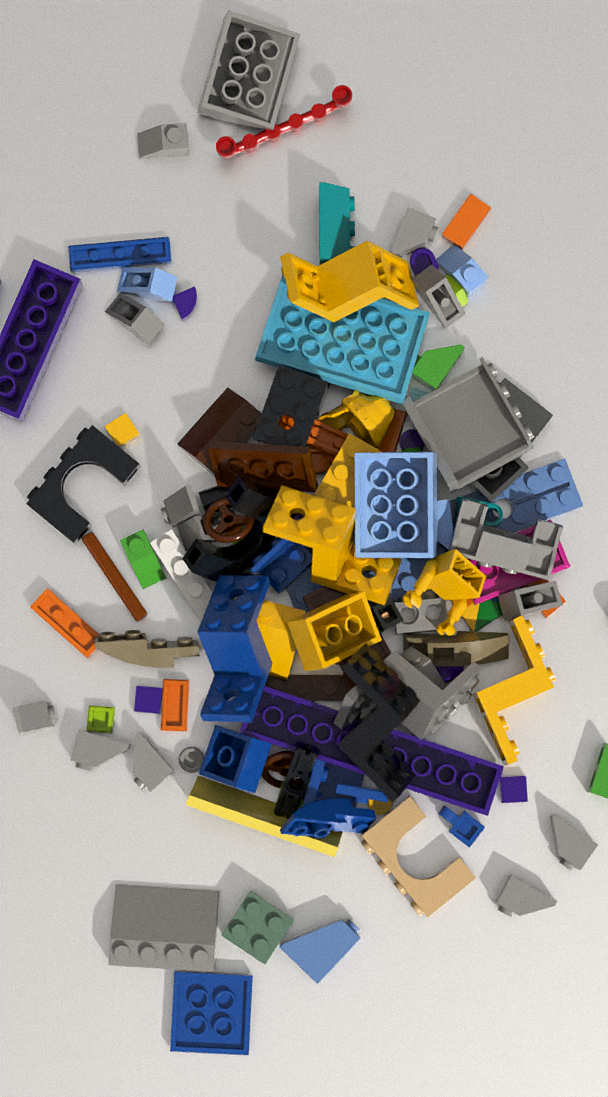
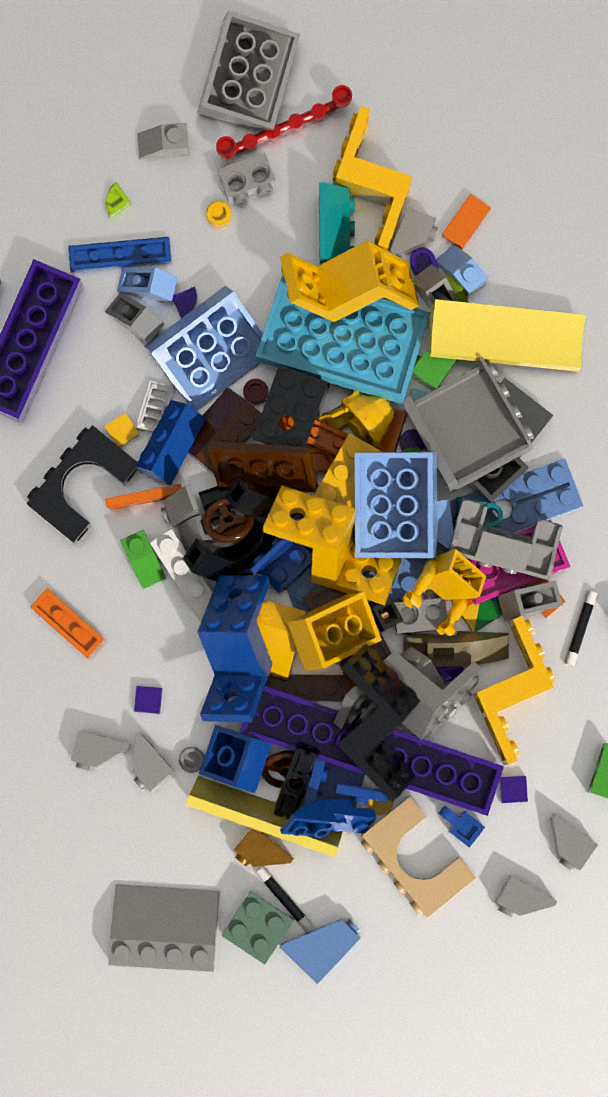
(34, 717): light grey slope -> none
(100, 719): lime tile -> none
(114, 576): dark orange axle -> none
(116, 200): none -> lime tile
(134, 649): dark tan slope -> none
(141, 497): none -> orange tile
(149, 427): none -> white slope
(170, 442): none -> blue brick
(174, 705): orange tile -> none
(208, 348): none -> light blue slope
(211, 1013): blue plate -> none
(218, 214): none -> yellow tile
(244, 172): none -> light grey brick
(255, 391): none -> dark red tile
(260, 850): none -> pearl gold slope
(283, 897): none -> black bar
(371, 180): none -> yellow bracket
(506, 335): none -> light yellow arch
(581, 628): none -> black bar

